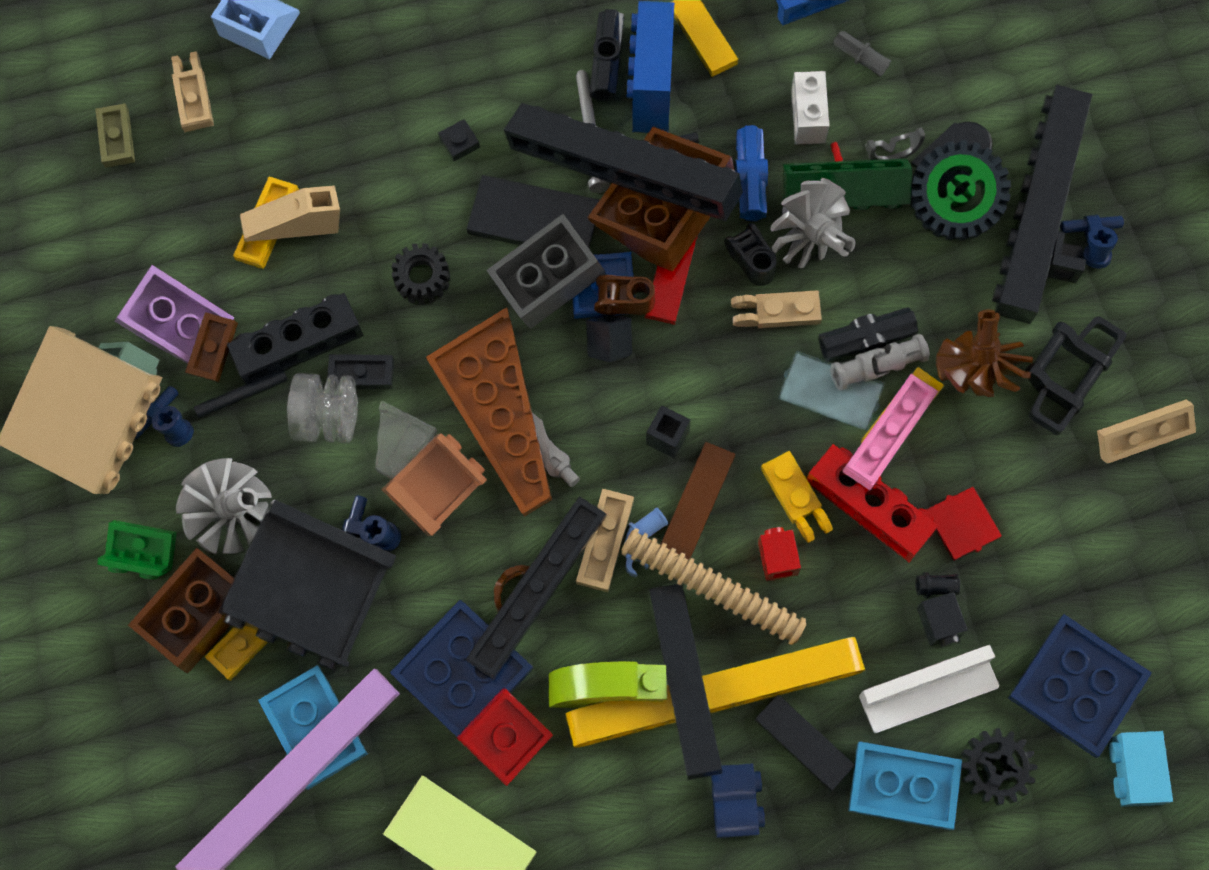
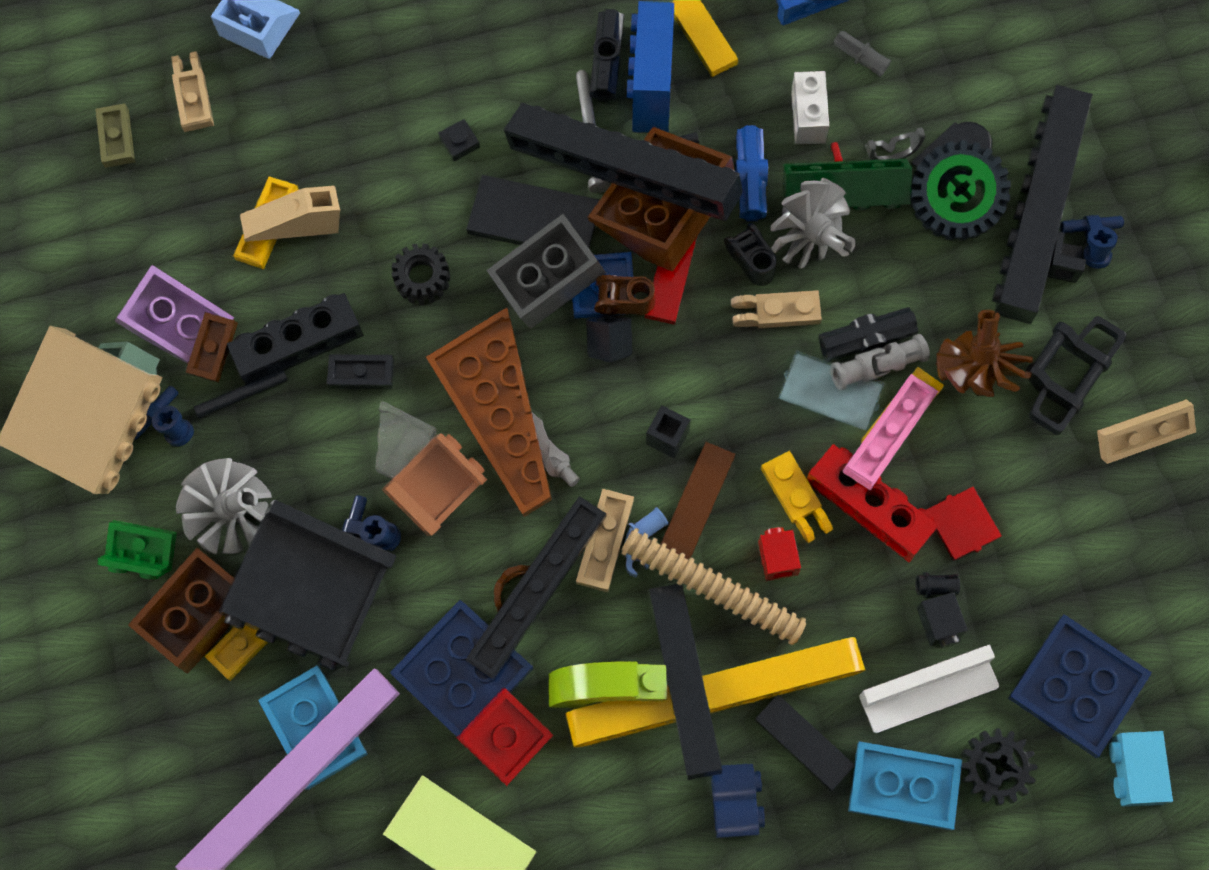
(317, 408): clear wheel -> none

